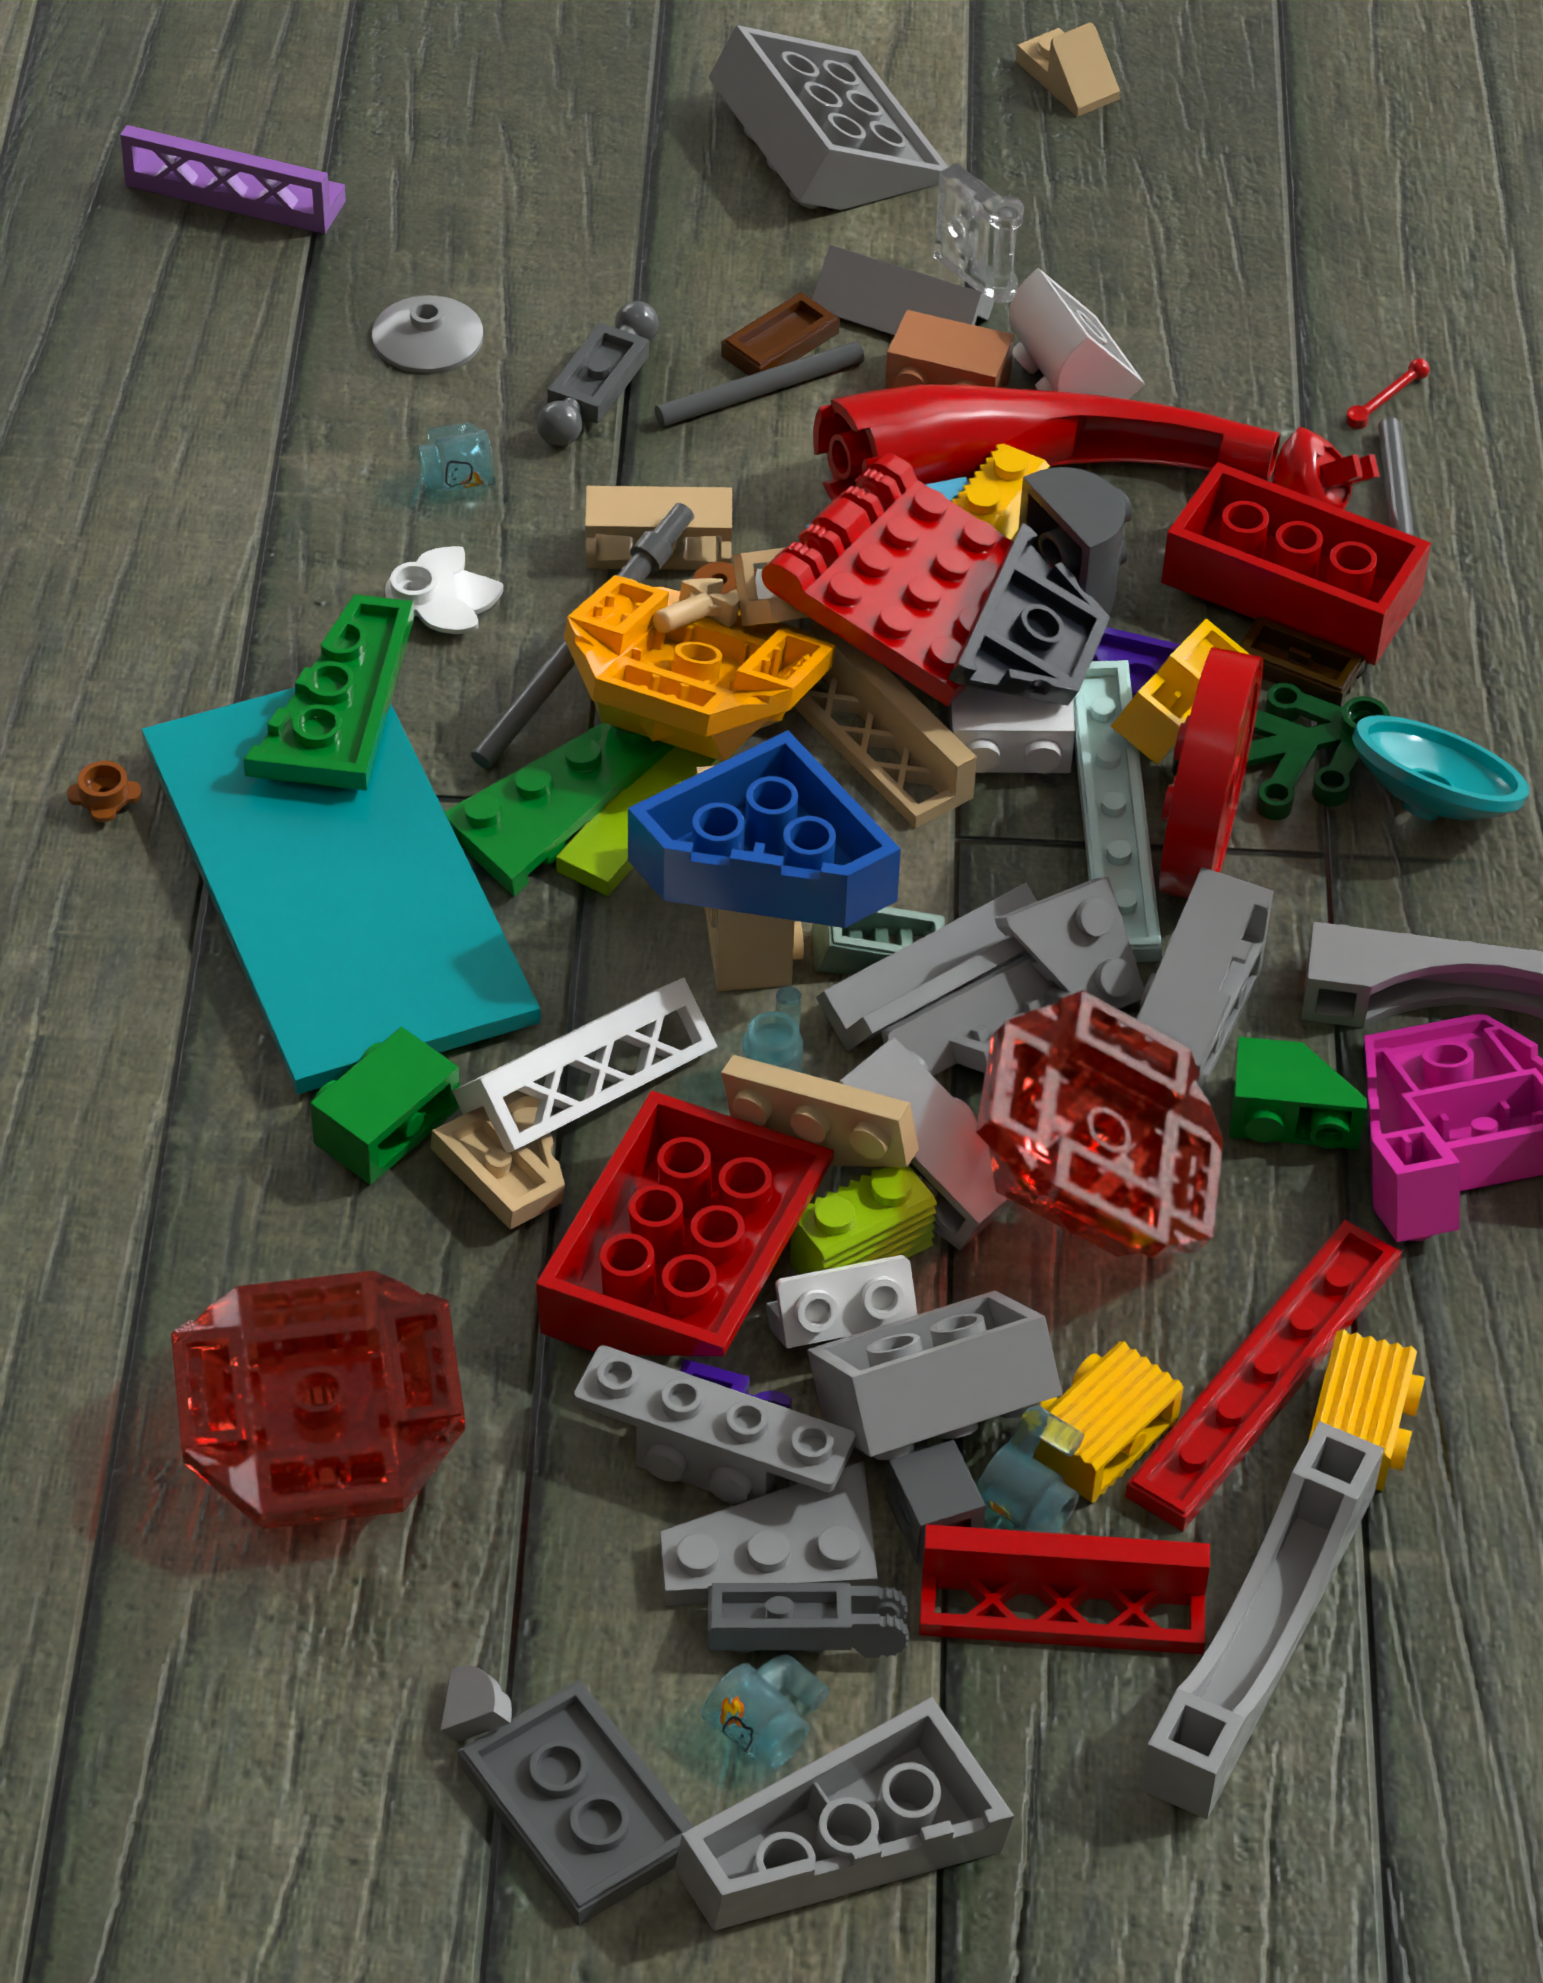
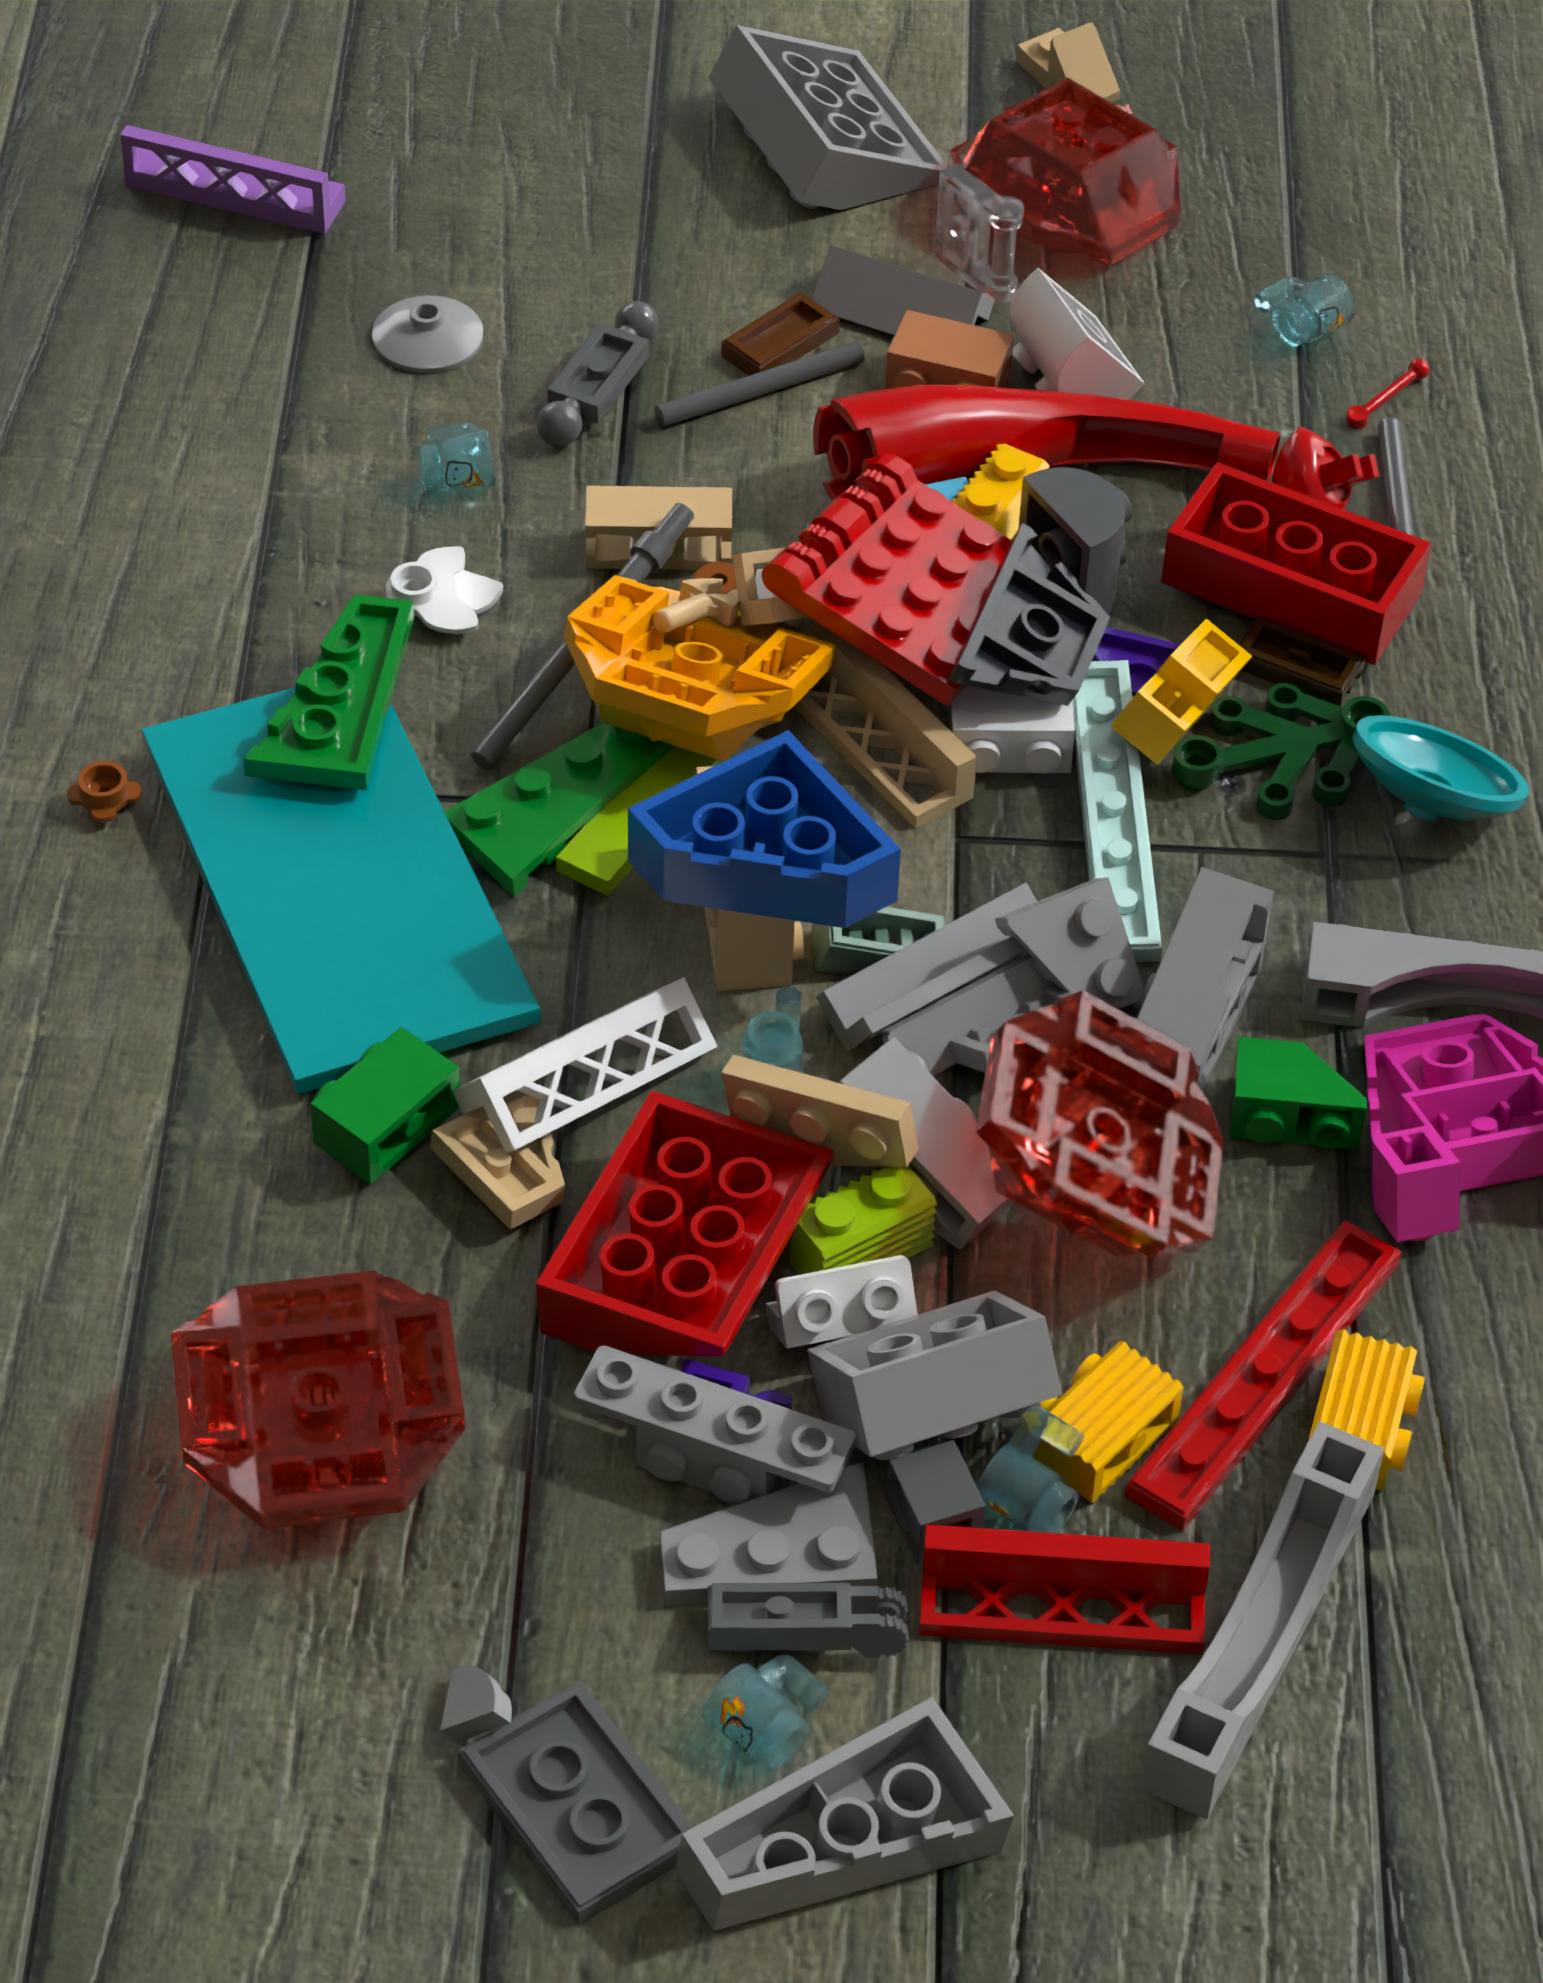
(1082, 170): none -> clear red piece
(1211, 769): red brick -> none
(1307, 308): none -> clear light blue piece

